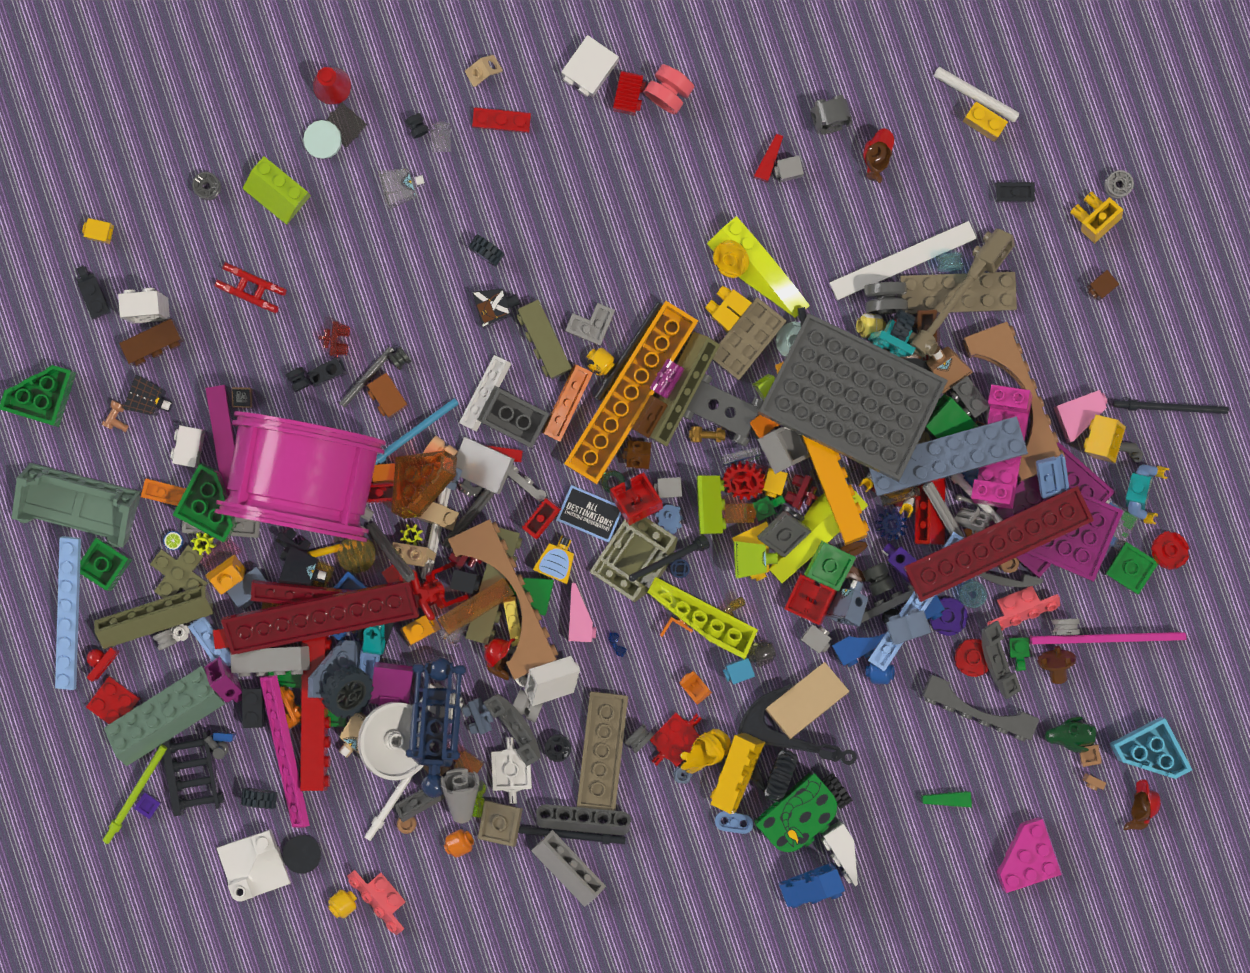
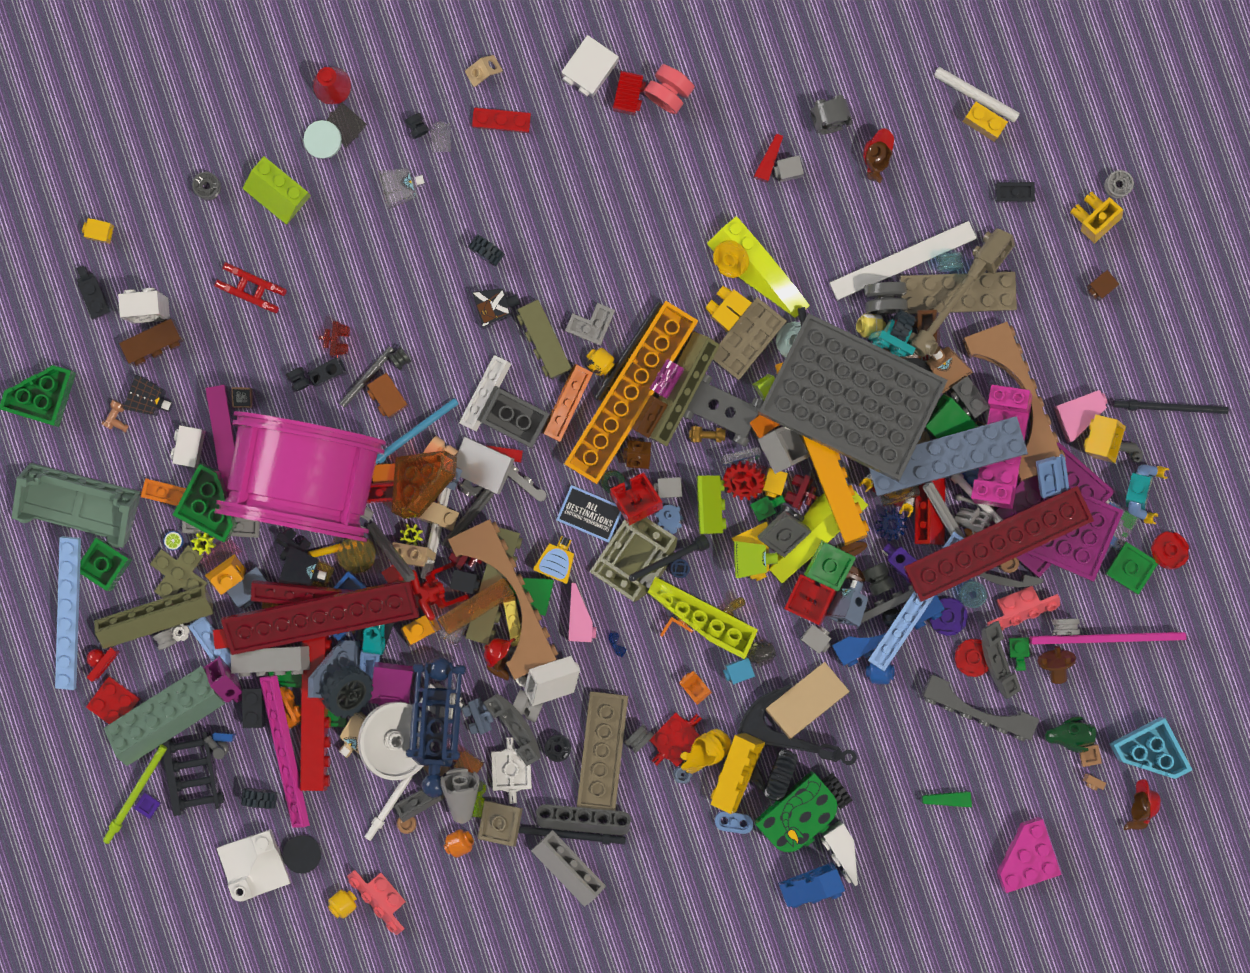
(541, 518): red brick -> none
(740, 513): clear orange brick -> none
(908, 627): sand blue brick -> none

